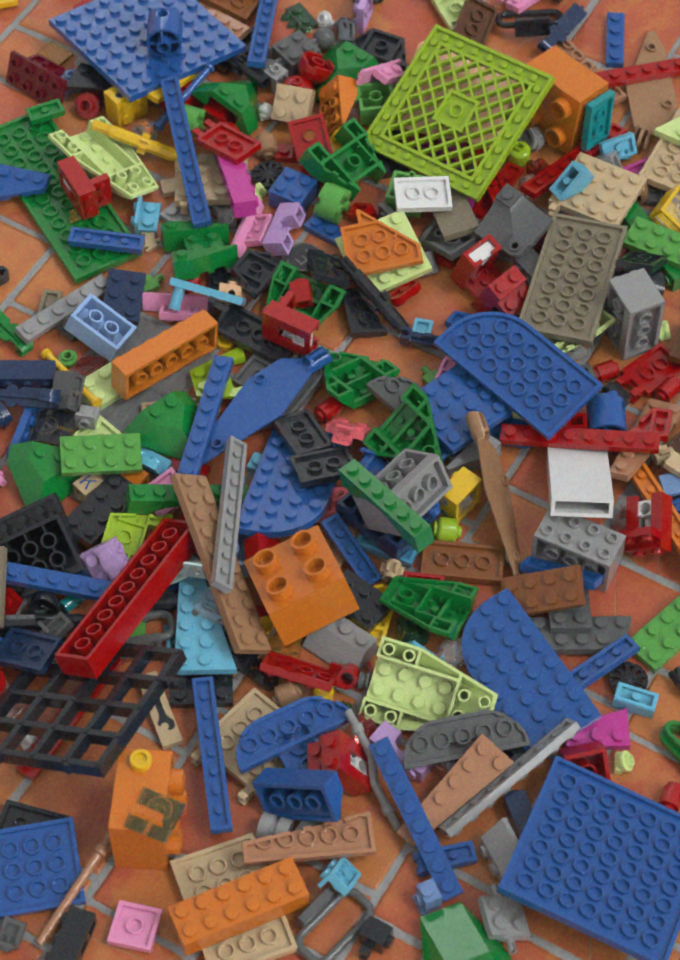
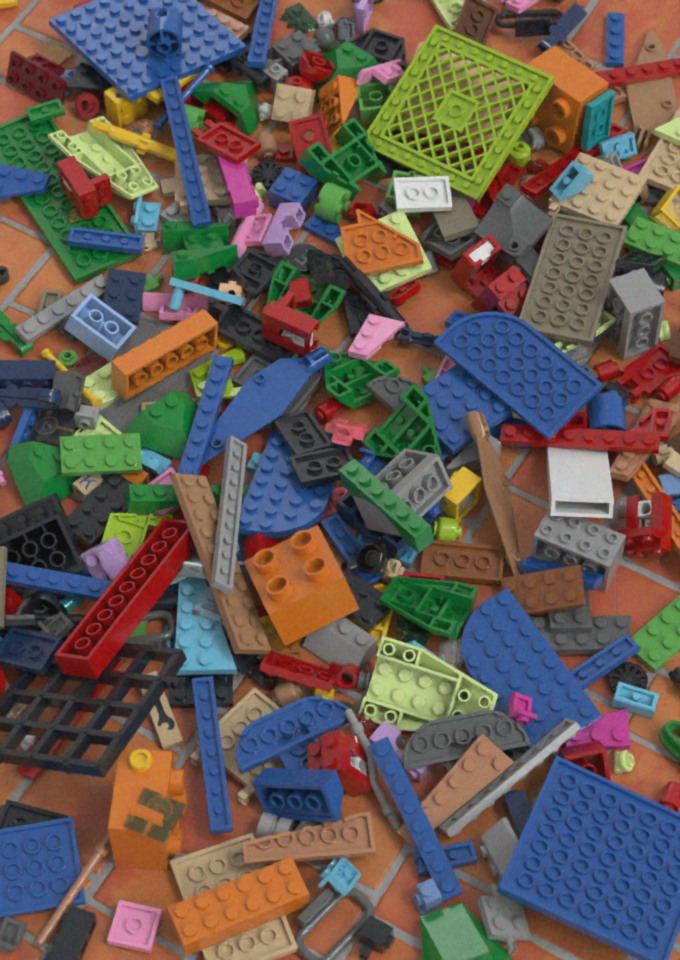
(370, 558): none -> black hair
(372, 335): none -> bright pink wing
(422, 325): medium azure plate -> none
(520, 709): none -> dark pink bracket

